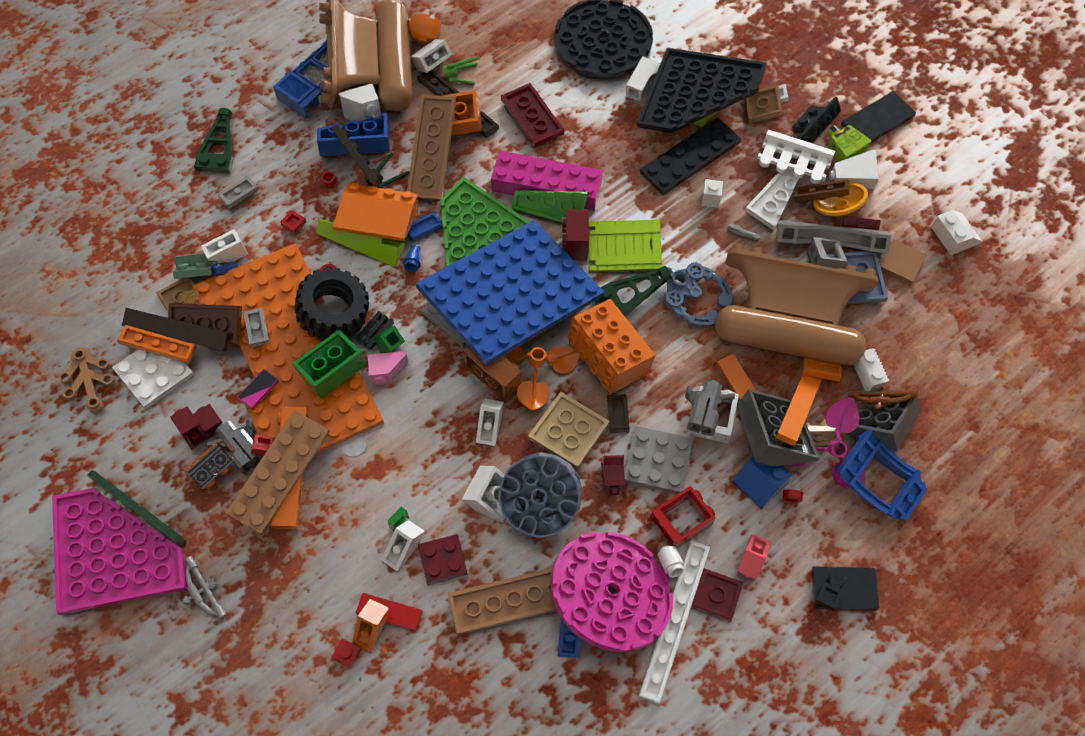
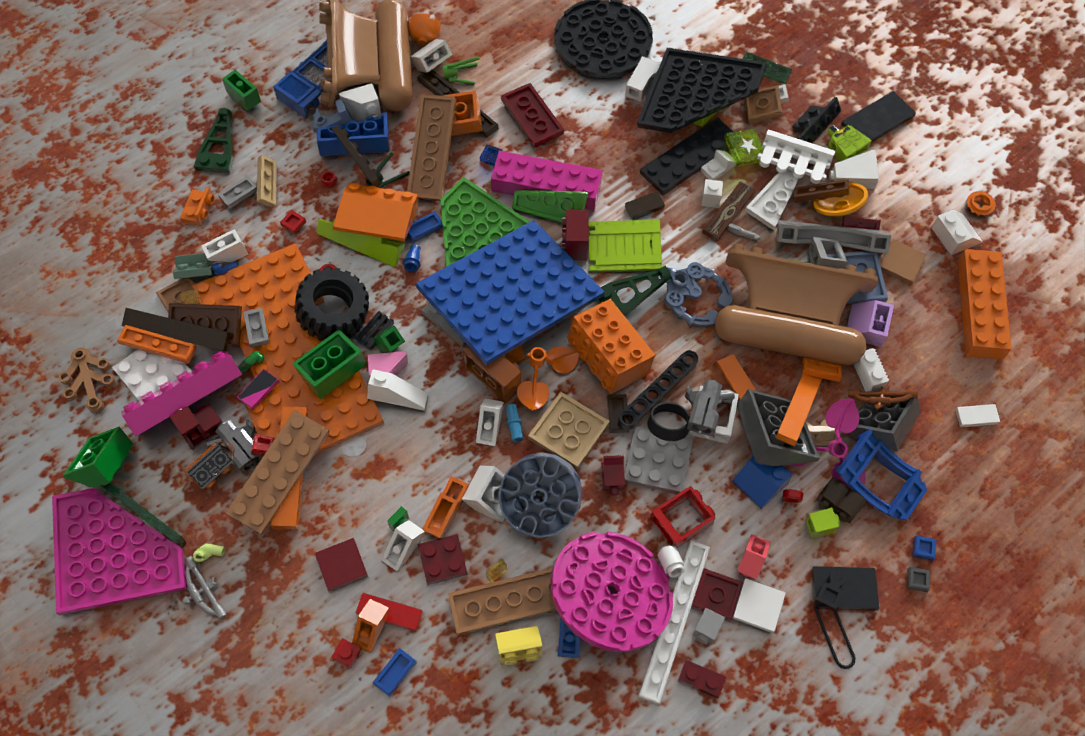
(99, 458): none -> green slope
(180, 393): none -> dark pink brick
(197, 207): none -> orange bracket
(208, 550): none -> yellowish green arm
(241, 90): none -> green brick
(250, 360): none -> green arm
(266, 181): none -> tan plate
(341, 117): none -> sand blue tile
(341, 564): none -> dark red tile
(394, 390): none -> white slope
(394, 672): none -> blue tile
(445, 507): none -> orange slope
(489, 154): none -> clear blue plate
(496, 570): none -> clear yellow tile
(514, 423): none -> dark azure axle
(519, 645): none -> light yellow slope
(644, 205): none -> dark brown tile
(656, 387): none -> black beam
(666, 433): none -> black tyre
(702, 679): none -> dark red plate
(708, 627): none -> light grey brick
(719, 165): none -> white slope
(728, 211): none -> reddish brown tile
(744, 146): none -> clear neon green tile
(759, 605): none -> white tile
(773, 70): none -> clear green tile
(822, 523): none -> lime brick
(829, 642): none -> black piece
(841, 499): none -> dark brown brick
(872, 320): none -> lavender slope
(918, 579): none -> dark grey tile
(924, 548): none -> blue tile
(977, 415): none -> white tile
(984, 304): none -> orange brick
(988, 203): none -> orange gear

